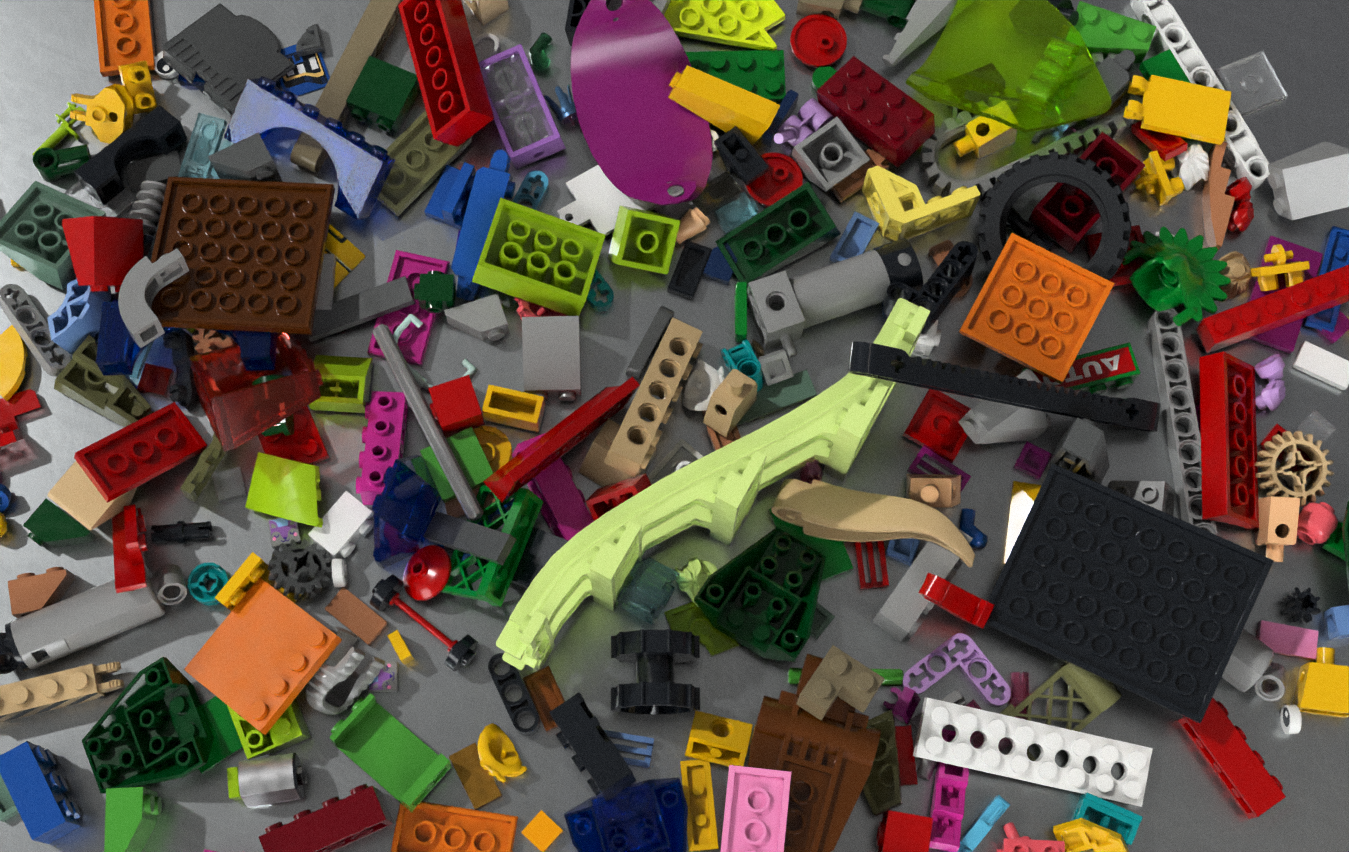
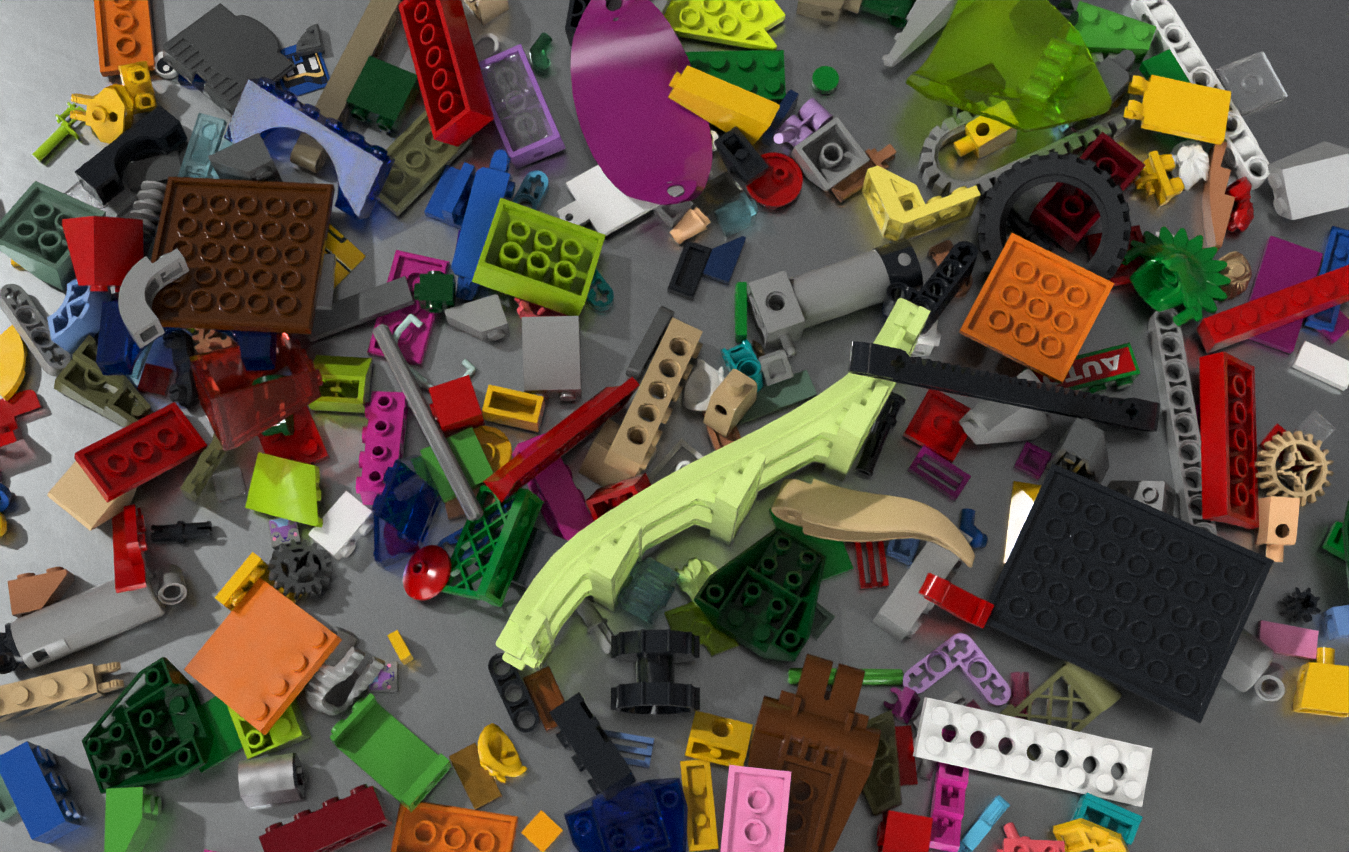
(56, 528): dark green slope -> none
(64, 161): dark green piece -> none
(198, 579): teal wheel -> none
(233, 783): lime tile -> none
(339, 572): white tile -> none
(356, 616): nougat tile -> none
(387, 593): black axle -> none
(469, 538): dark grey tile -> none
(568, 111): flat silver piece -> none
(596, 624): none -> light grey axle
(643, 240): lime slope -> none
(779, 235): dark green slope -> none
(811, 471): clear pink axle -> none
(818, 40): red piece -> none
(842, 678): dark tan brick -> none
(854, 238): medium blue tile -> none
(876, 111): dark red brick -> none
(885, 421): none -> black pin
(934, 489): light nougat torso -> none
(1037, 137): dark grey leg -> none
(1166, 144): red tile -> none
(1234, 761): red brick -> none
(1268, 274): yellow hips -> none
(1274, 393): lavender arm -> none
(1291, 719): white tile -> none
(1316, 523): coral head -> none

